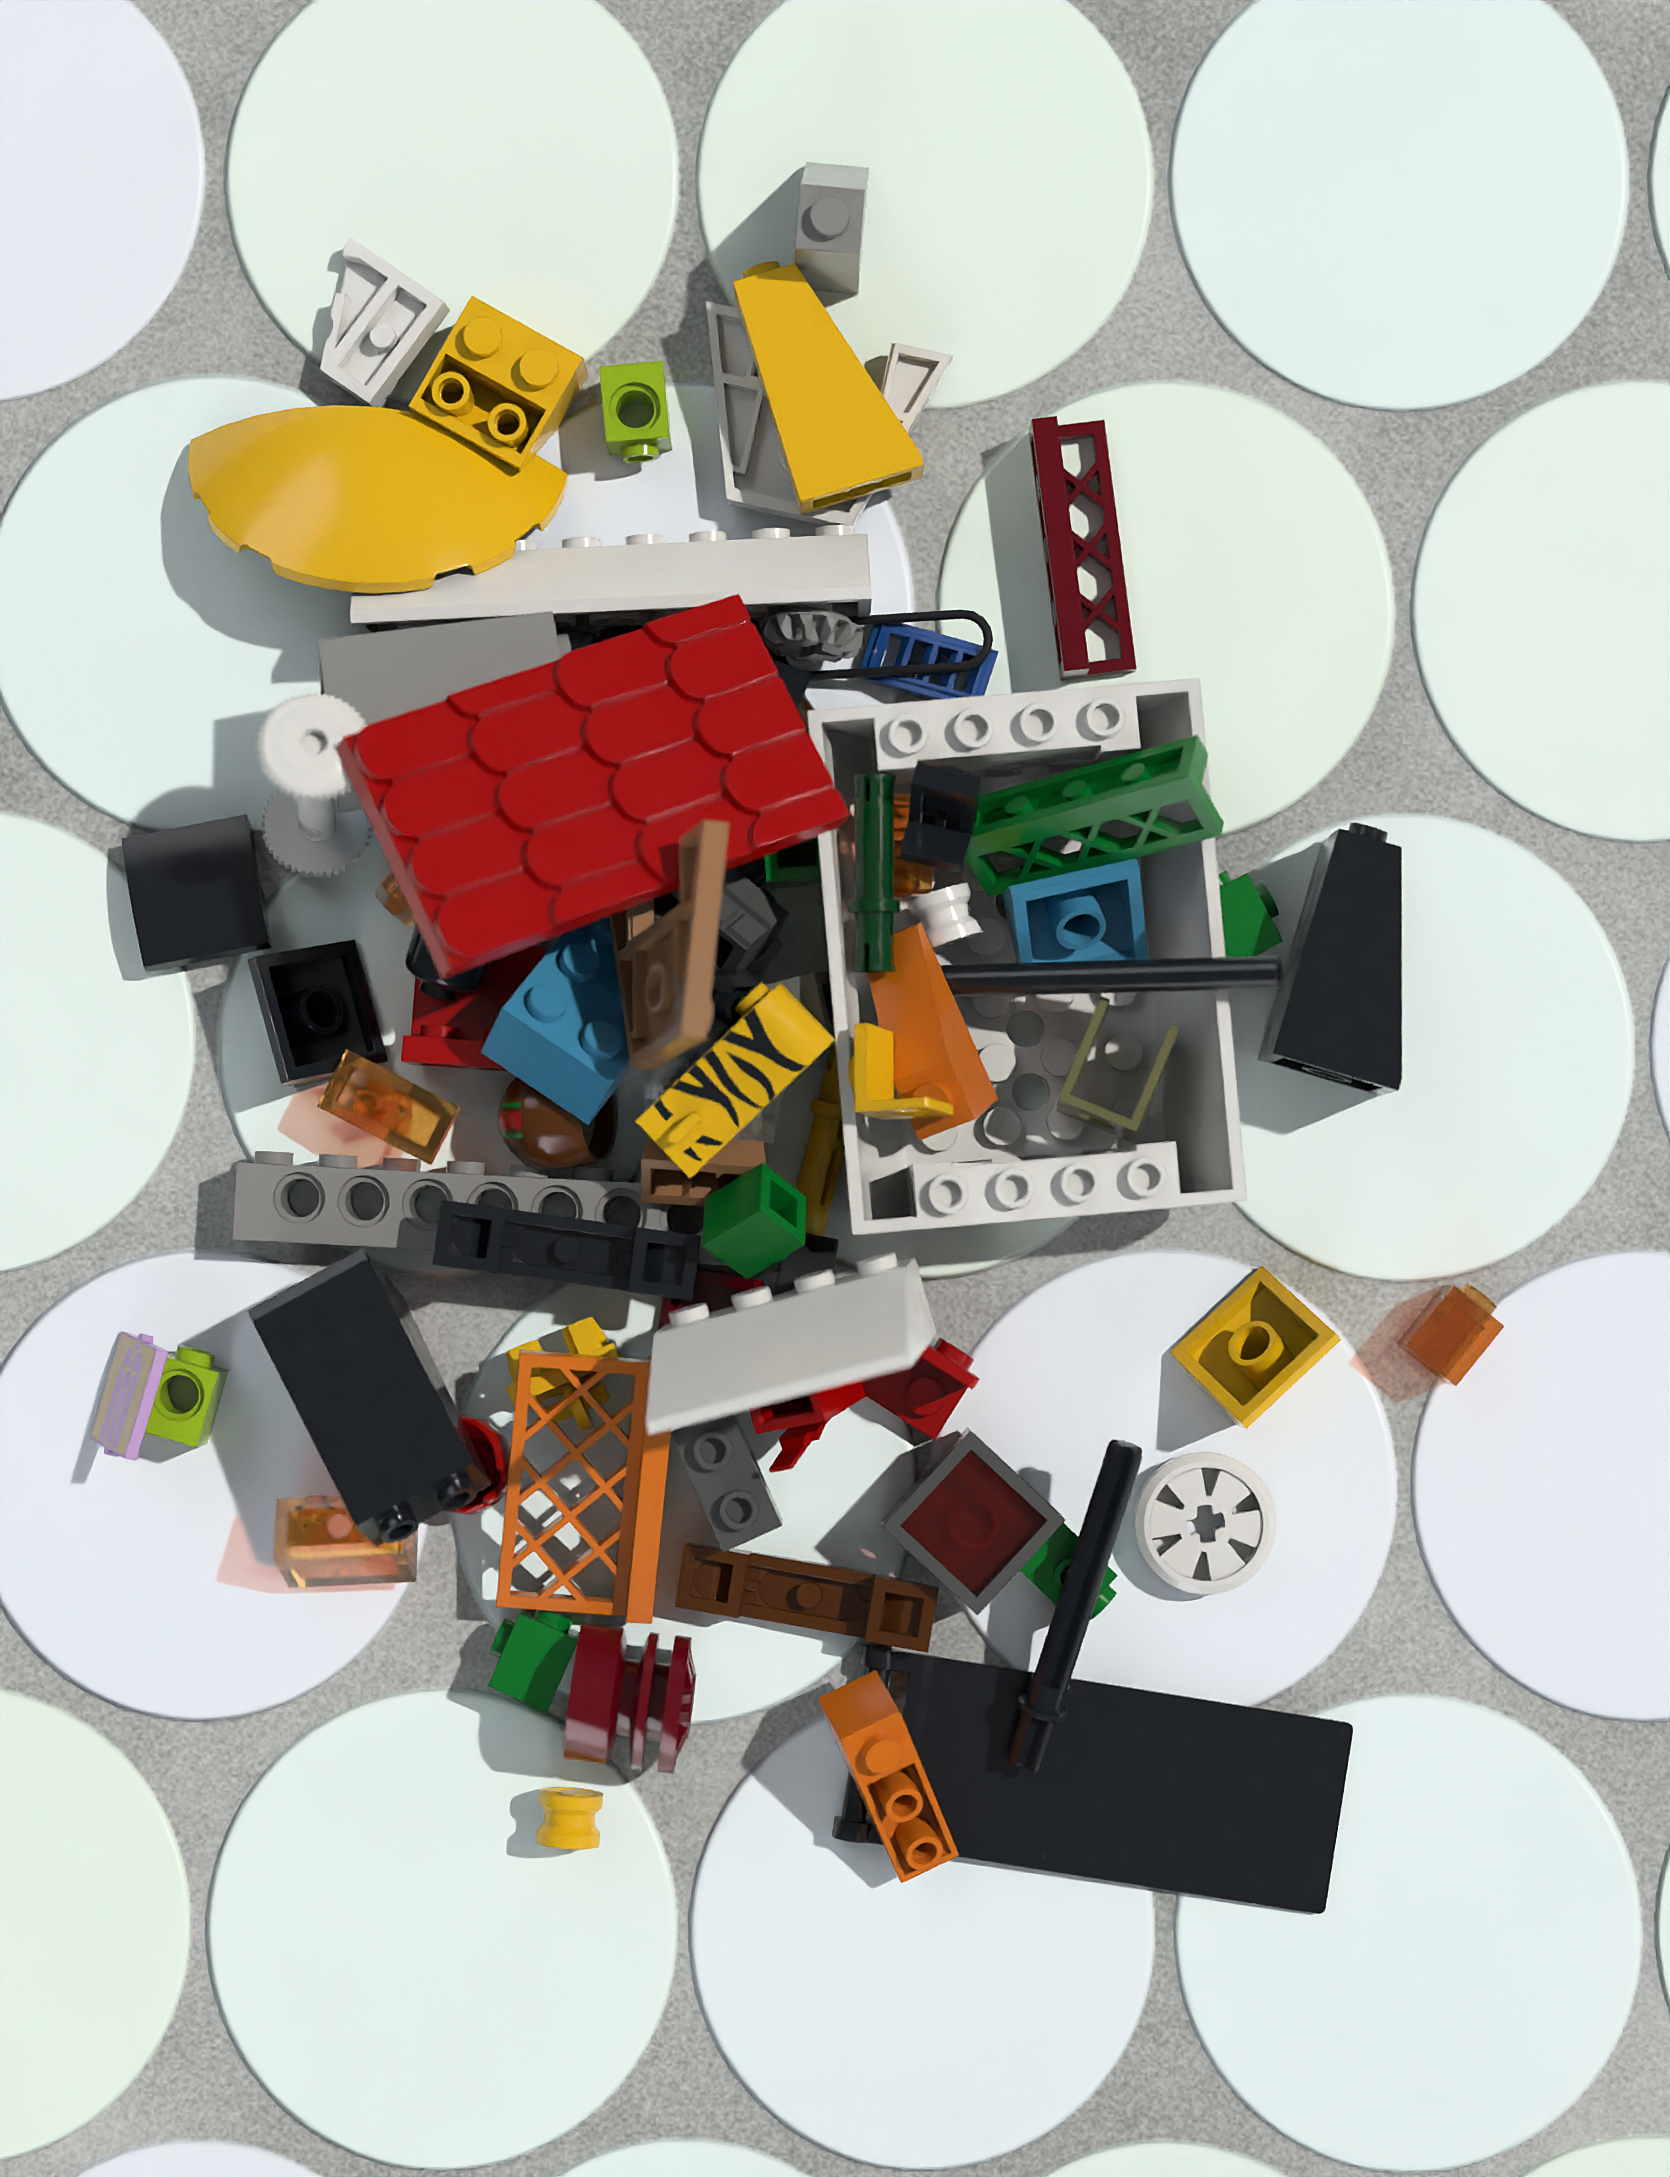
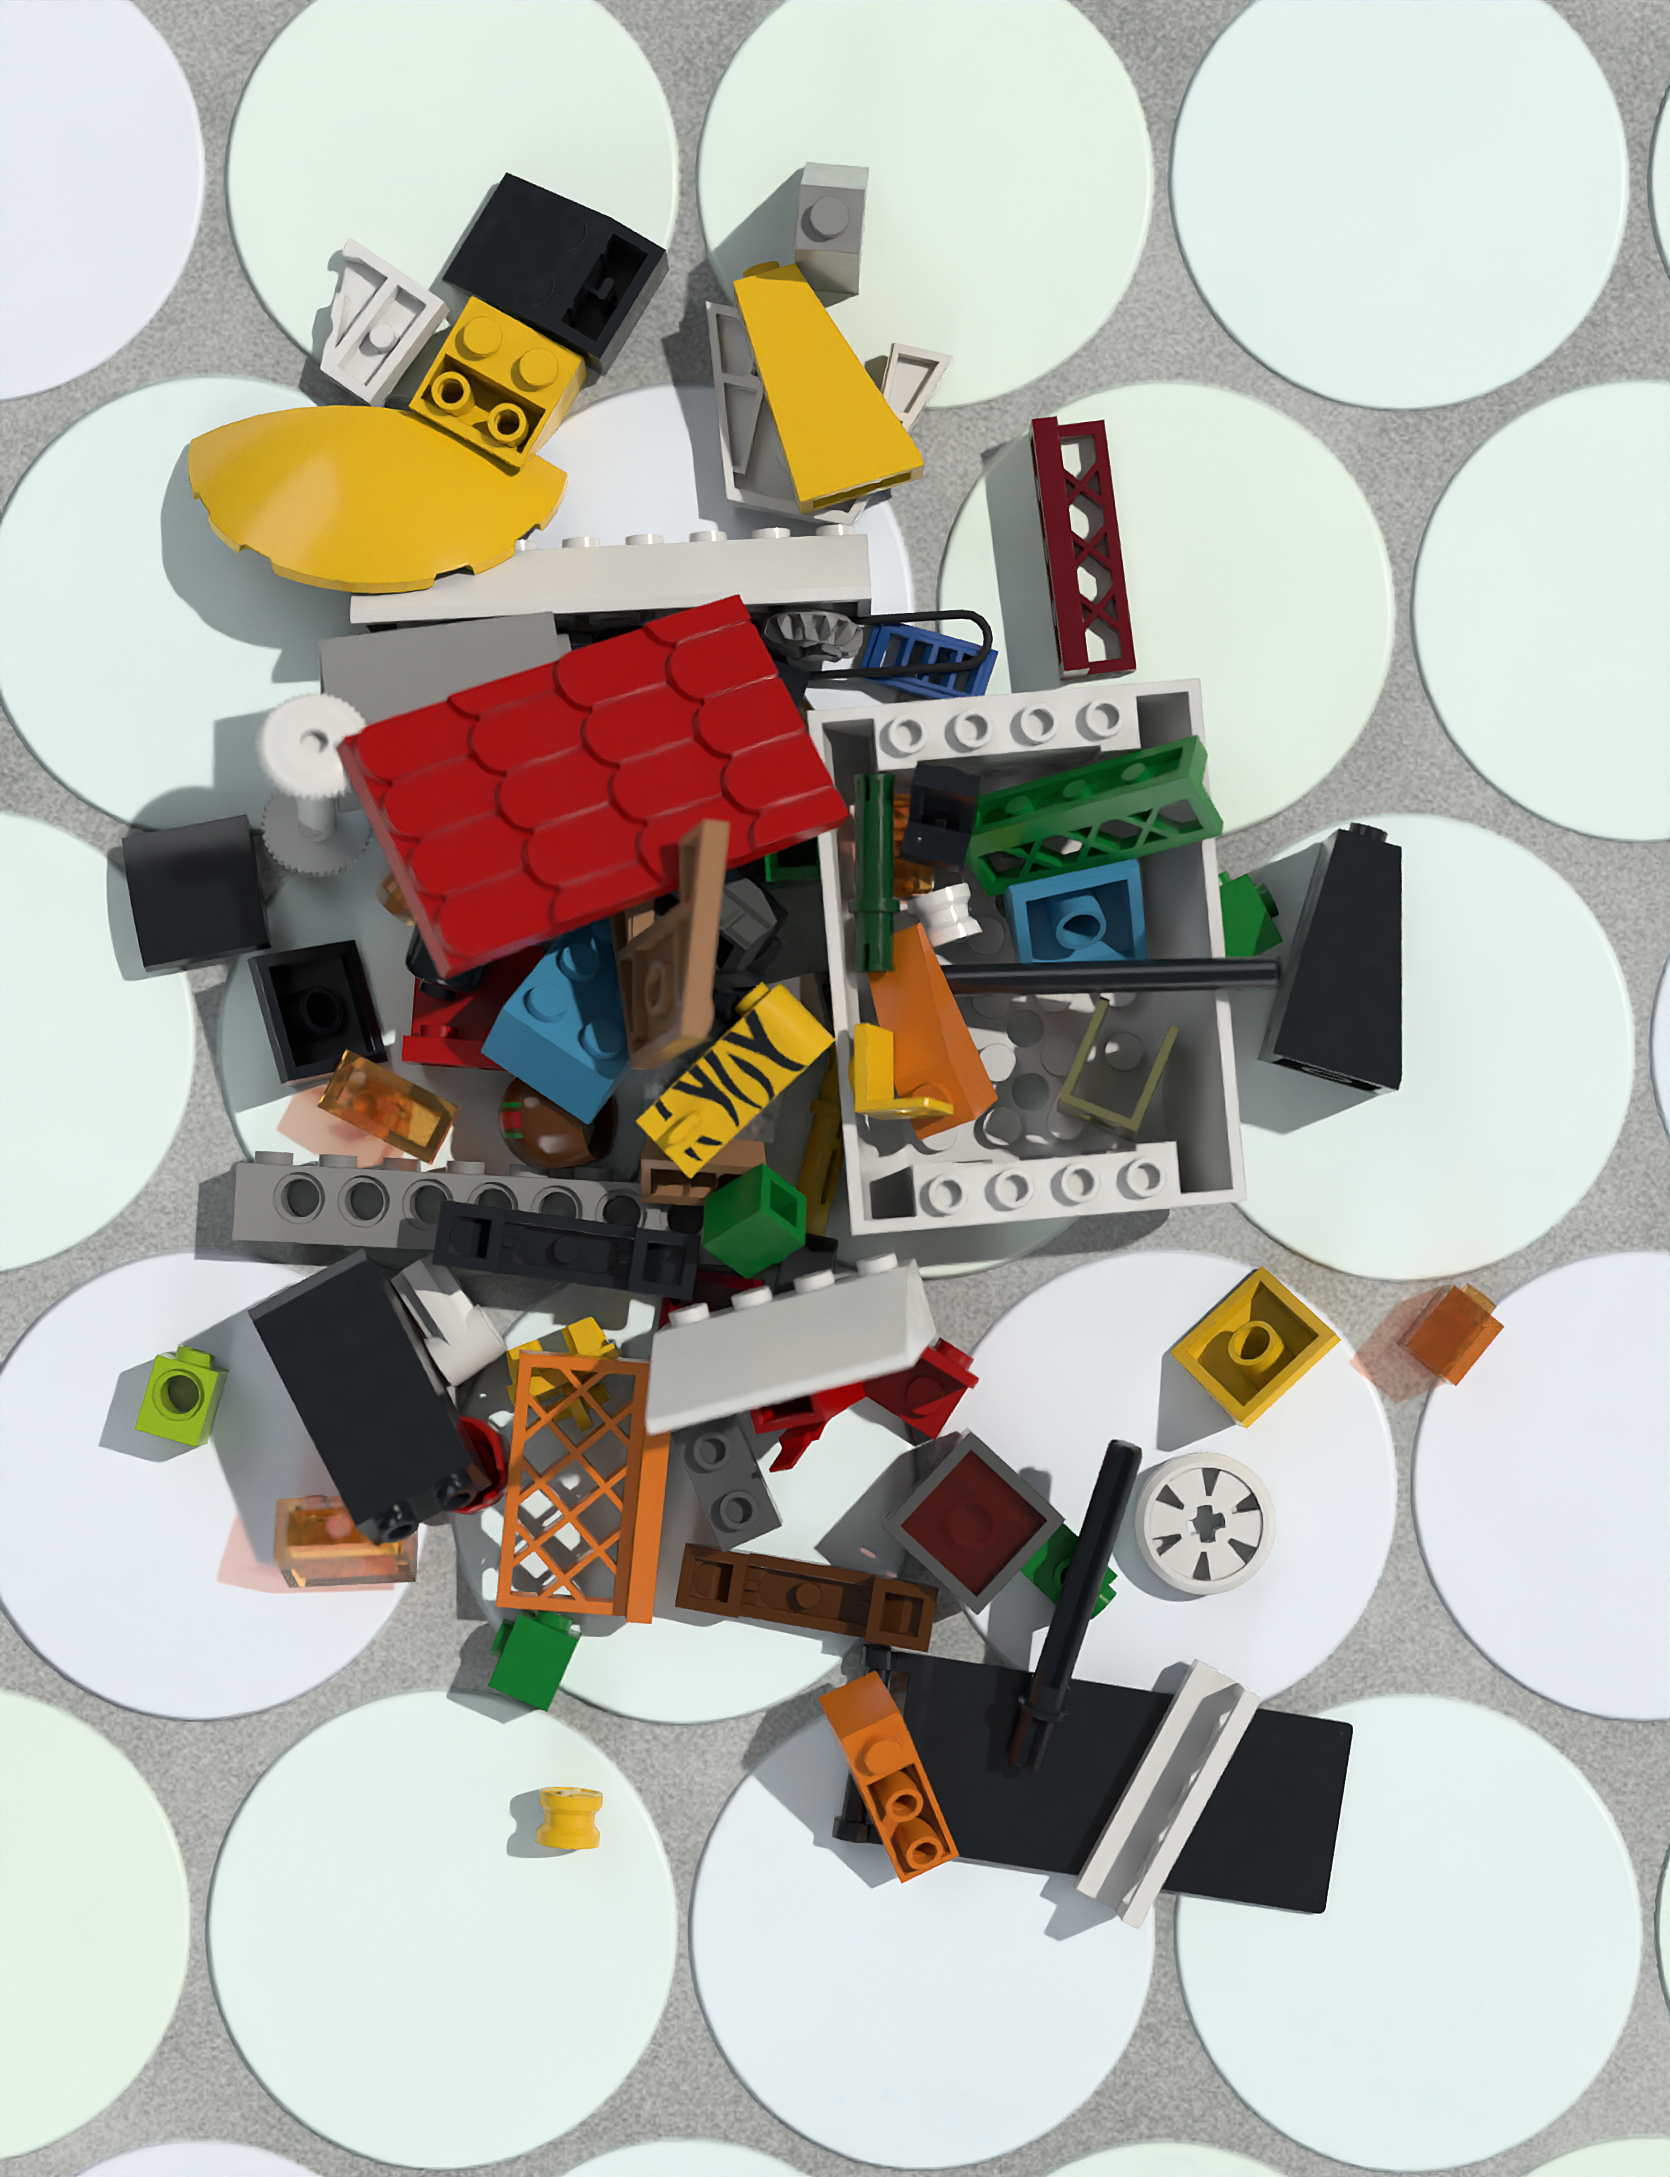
(129, 1395): piece -> none
(456, 1331): none -> white piece
(559, 269): none -> black slope
(628, 1698): dark red wheel -> none
(630, 384): lime brick -> none
(1167, 1792): none -> white fence

